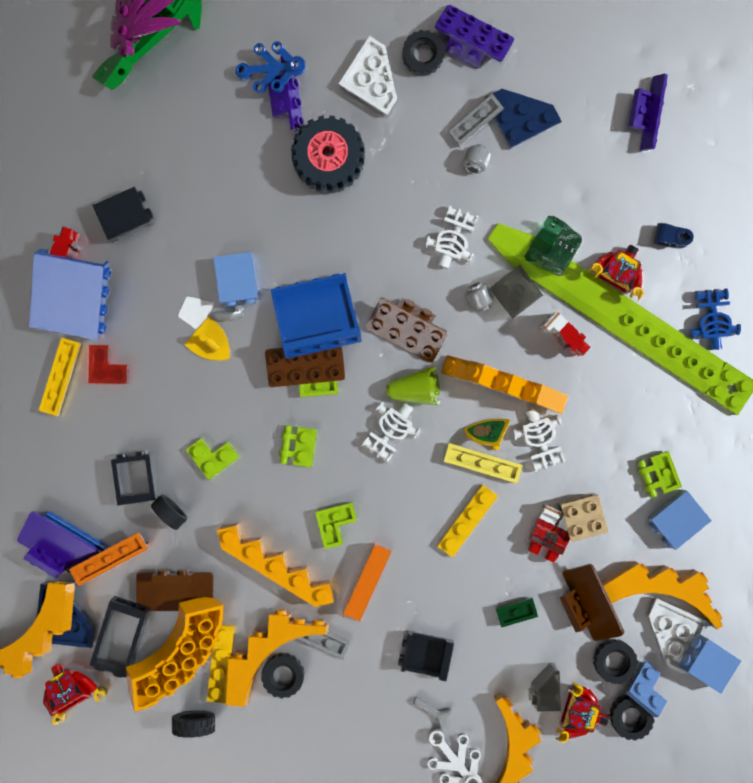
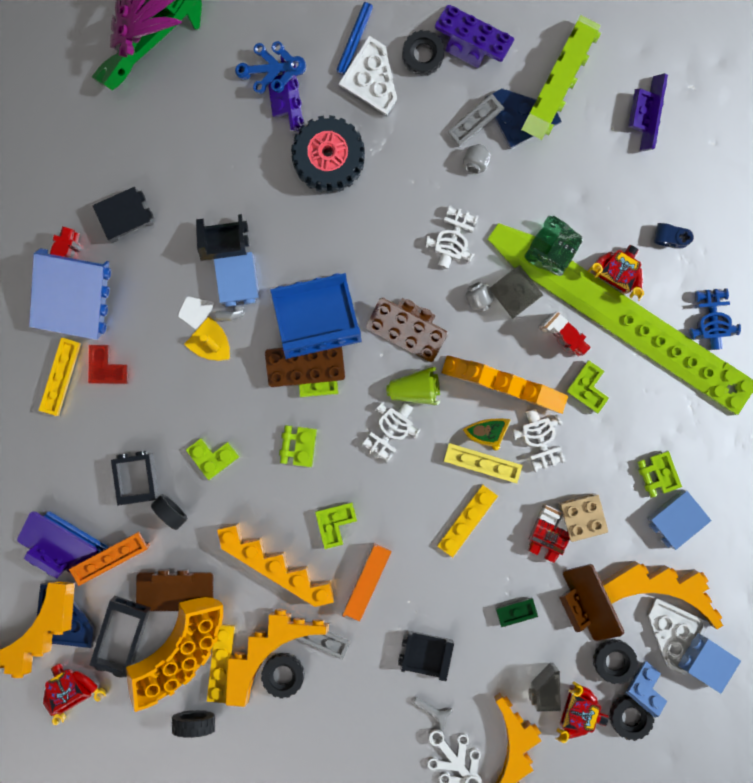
(222, 239): none -> black panel
(354, 38): none -> blue axle
(562, 77): none -> lime brick
(583, 387): none -> lime plate

